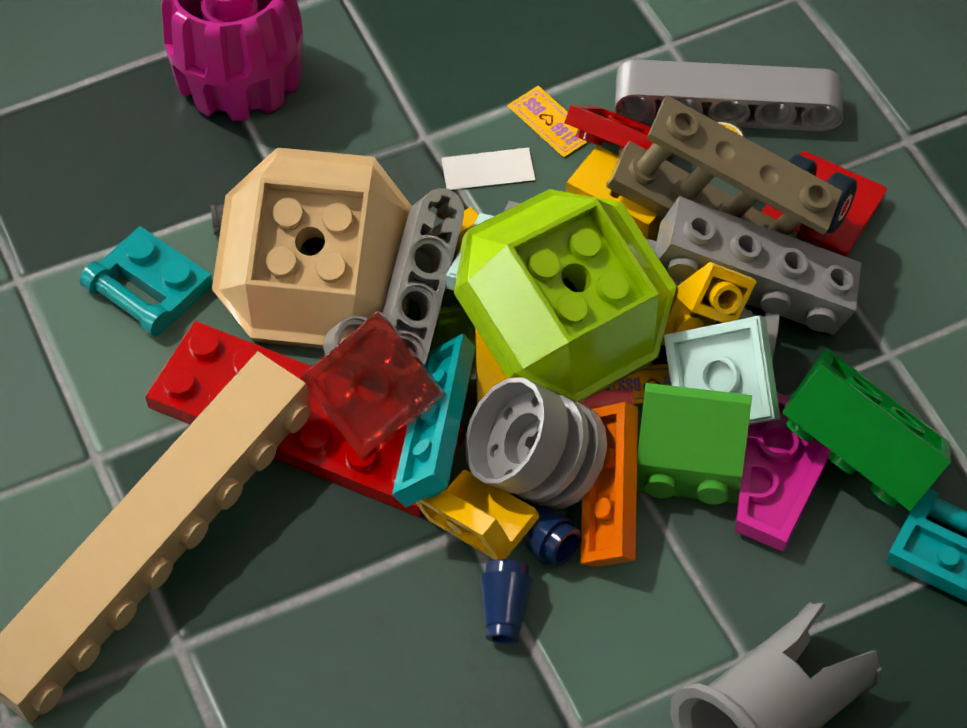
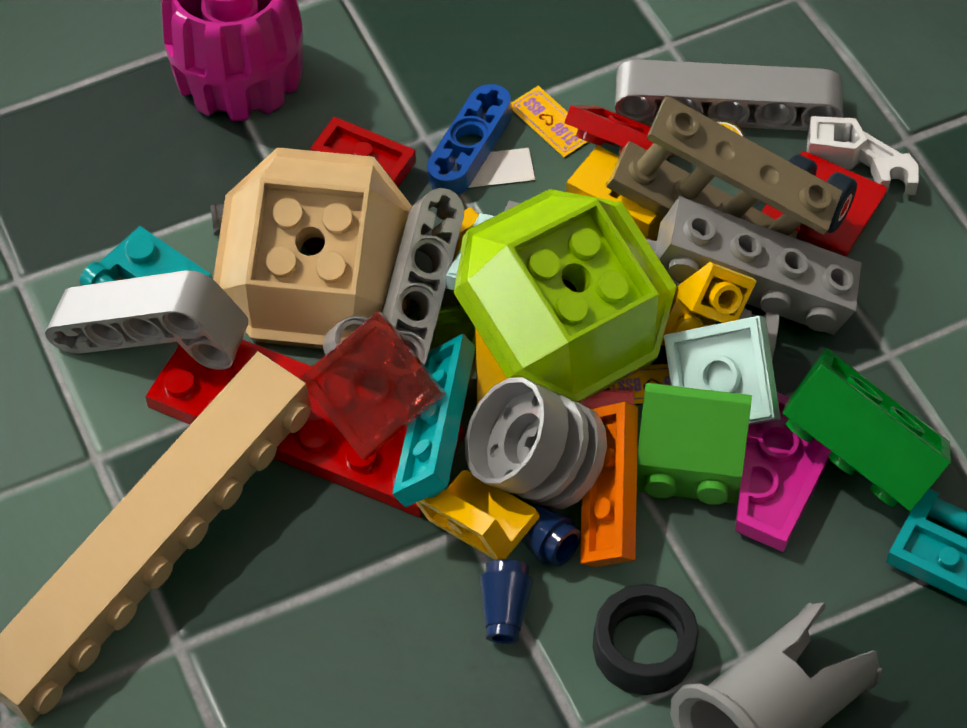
(151, 311): none -> light grey beam
(351, 139): none -> red plate
(470, 121): none -> blue beam
(652, 602): none -> black tyre
(847, 145): none -> white piece

